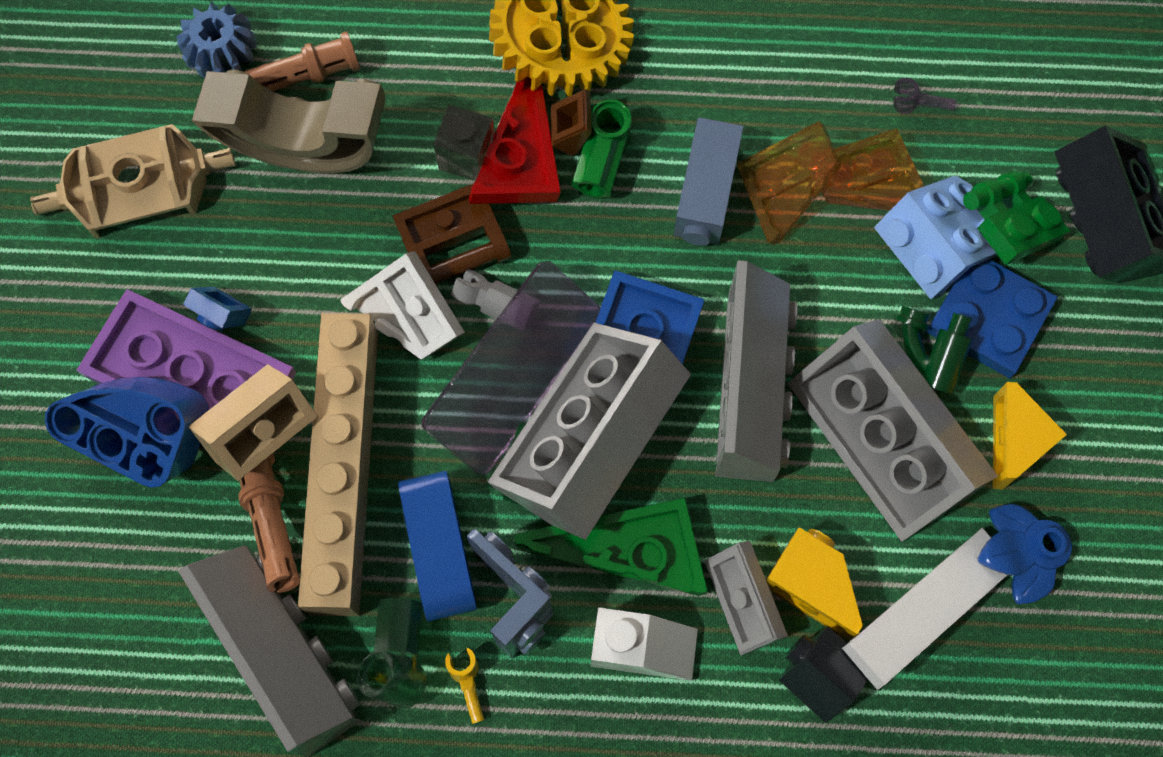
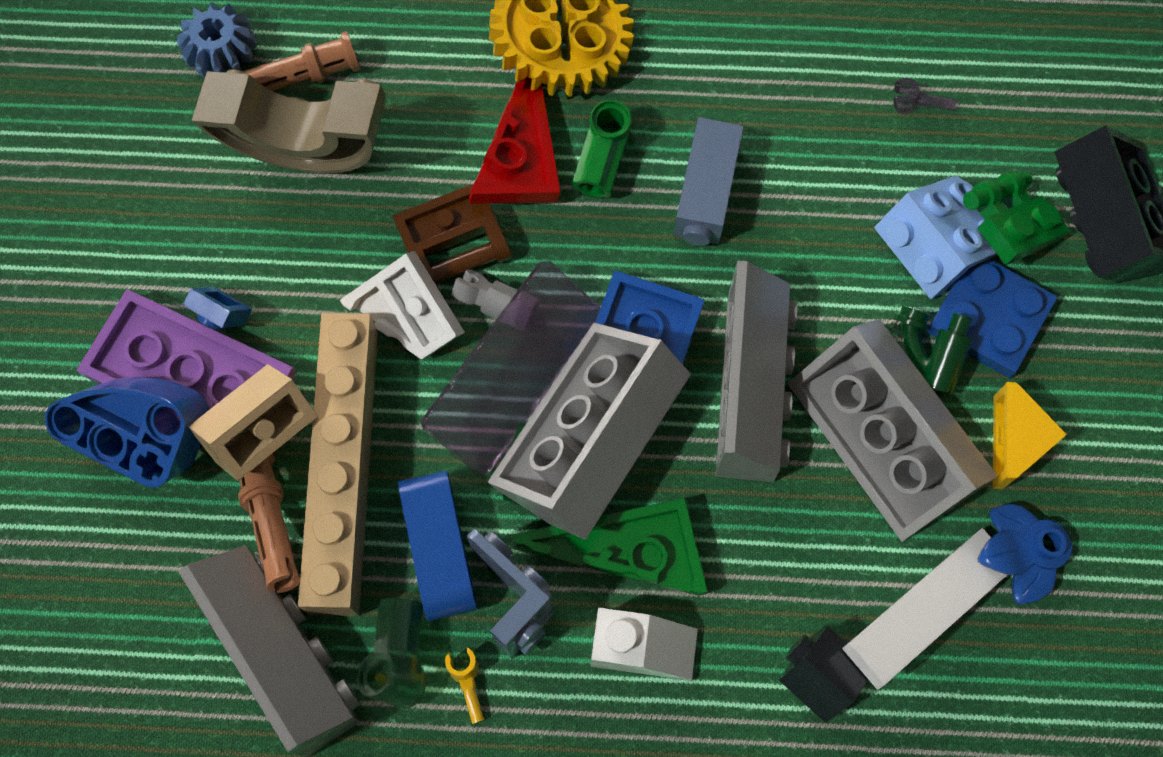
(168, 180): tan plate -> none
(463, 142): clear smoke brick -> none
(571, 122): reddish brown slope -> none
(745, 598): light grey plate -> none
(789, 178): clear orange wing -> none
(816, 582): yellow slope -> none
(873, 173): clear orange wing -> none

